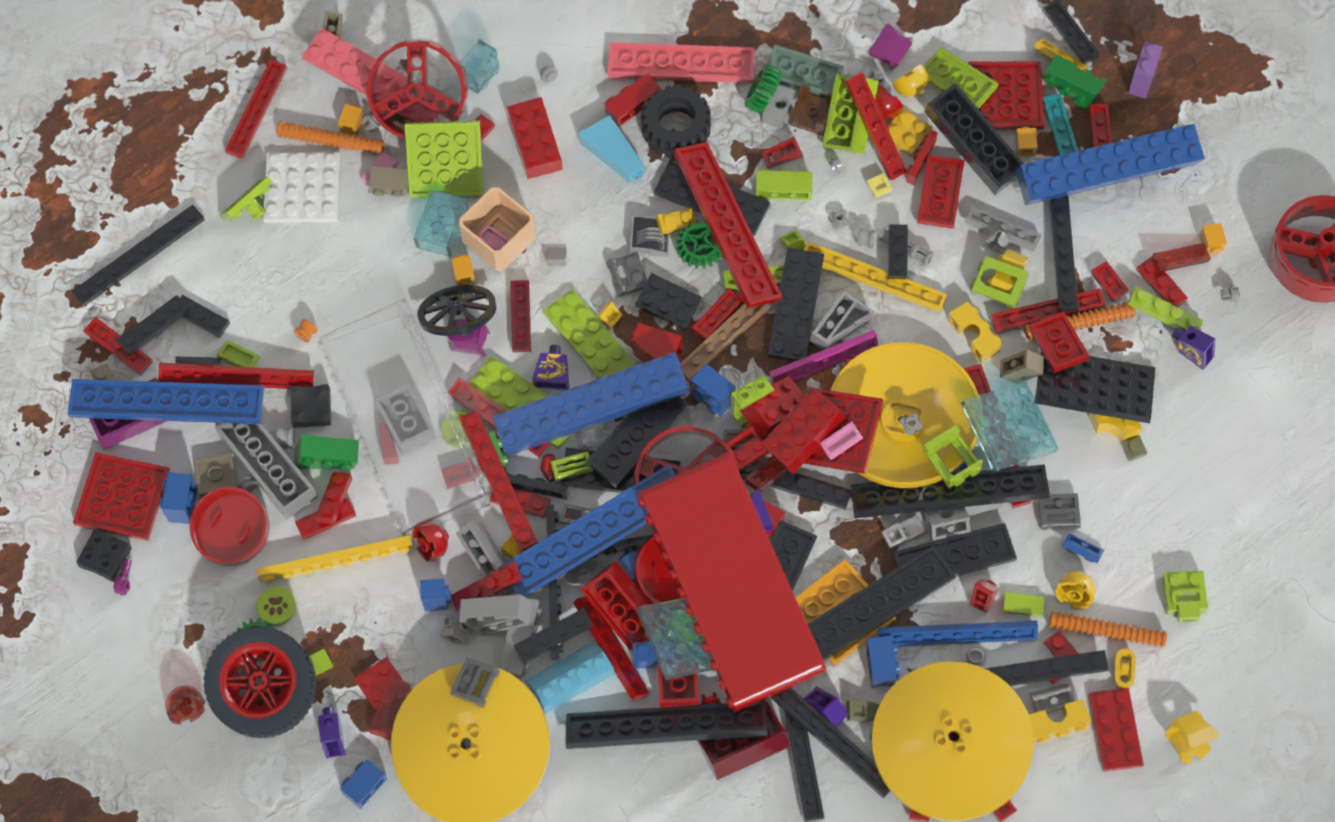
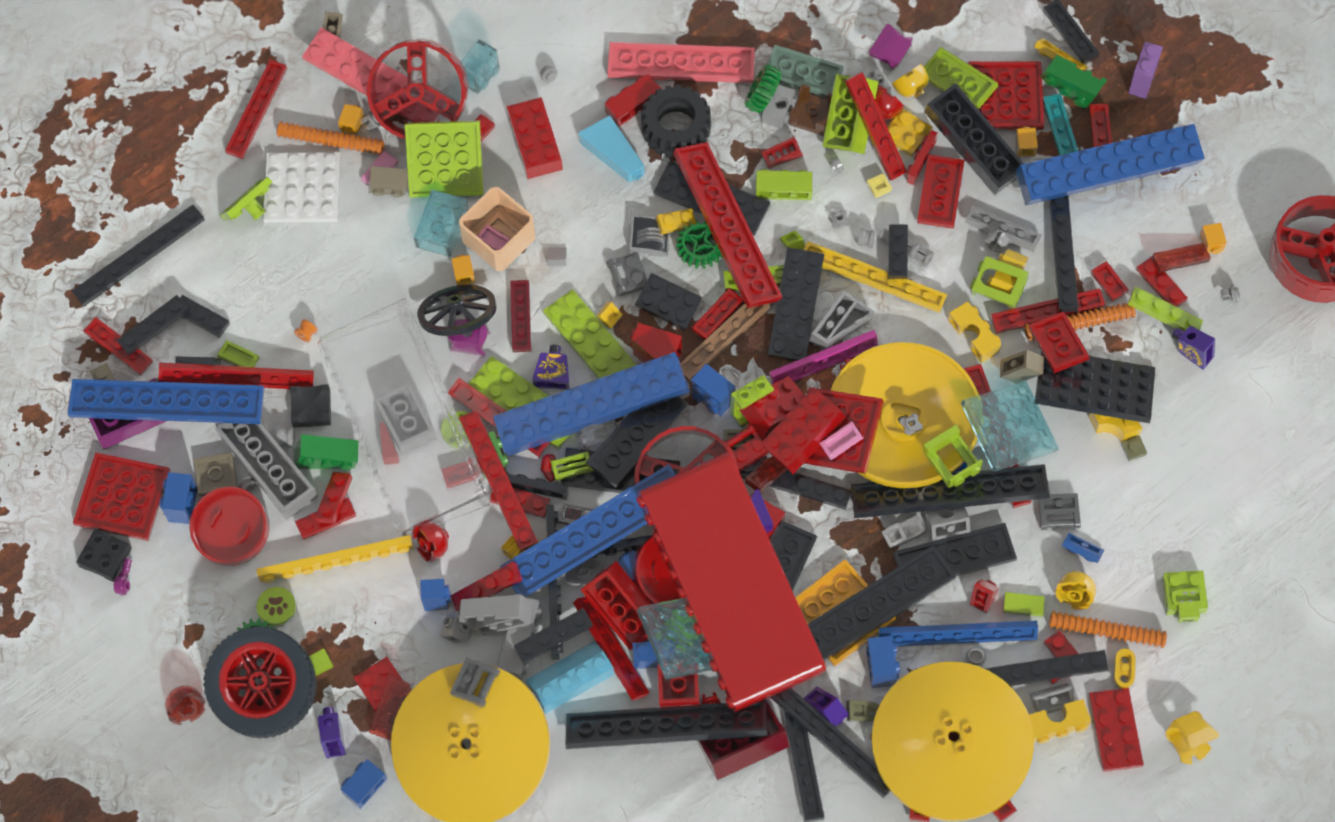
(482, 550): light grey brick -> none

